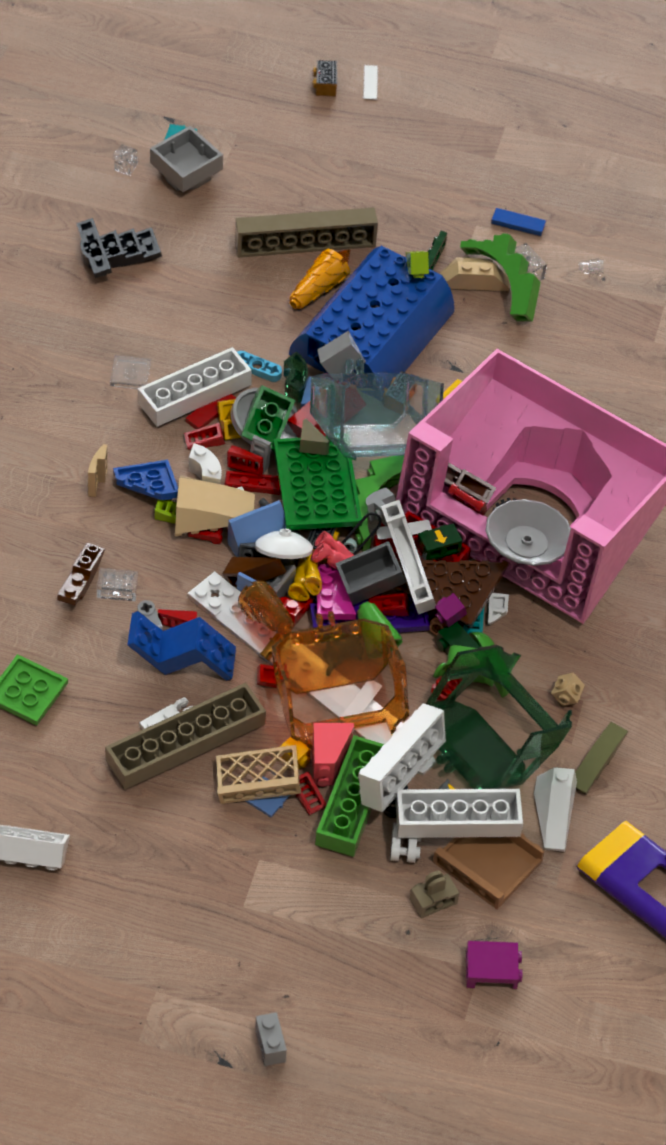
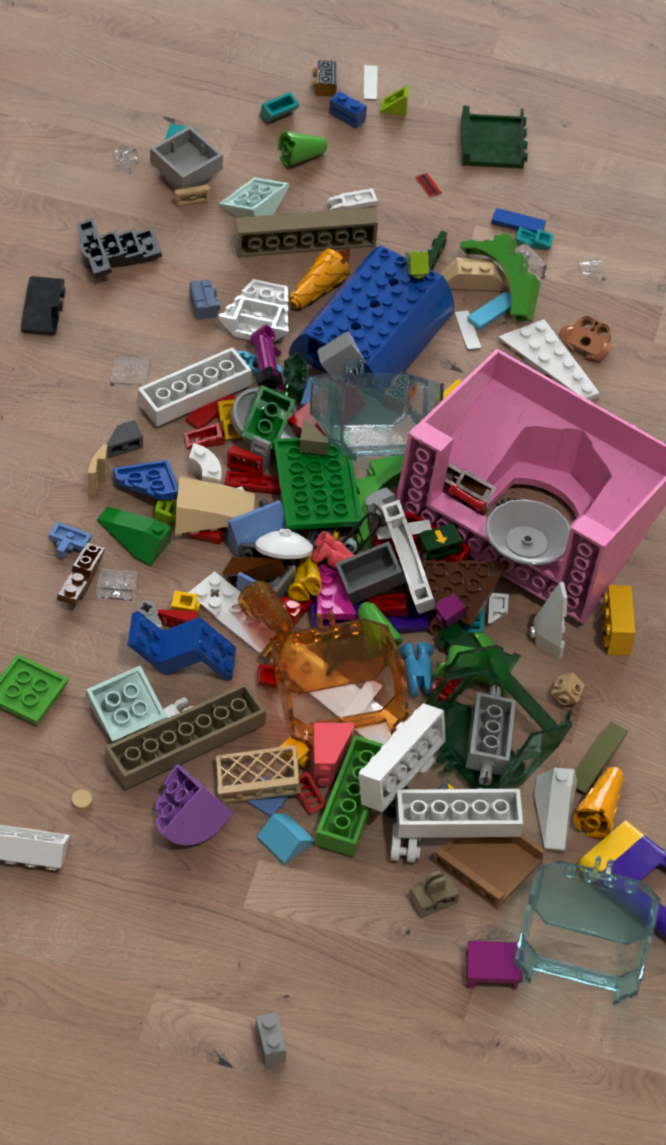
(43, 305): none -> black bracket
(68, 539): none -> medium blue hinge
(82, 800): none -> tan tile
(124, 439): none -> dark grey slope
(125, 704): none -> light aqua slope
(139, 534): none -> green wedge
(185, 602): none -> yellow brick
(189, 810): none -> medium lavender brick
(192, 195): none -> tan tile
(203, 299): none -> sand blue brick
(255, 198): none -> light aqua slope
(258, 306): none -> white wedge
(265, 351): none -> magenta piece
(278, 107): none -> teal brick
(284, 837): none -> medium azure slope
(300, 147): none -> bright green cone
(348, 109): none -> blue brick
(353, 200): none -> white hinge
(396, 102): none -> lime slope
(418, 671): none -> dark azure piece
(428, 184): none -> sticker
(468, 330): none -> white sticker
(490, 734): none -> light grey brick
(491, 311): none -> medium azure tile
(493, 140): none -> dark green panel
(537, 240): none -> teal slope
(549, 356): none -> white wing
(550, 623): none -> white wedge
(573, 334): none -> nougat piece
(593, 905): none -> clear light blue windscreen
(599, 806): none -> light orange cone
(619, 620): none -> yellow piece

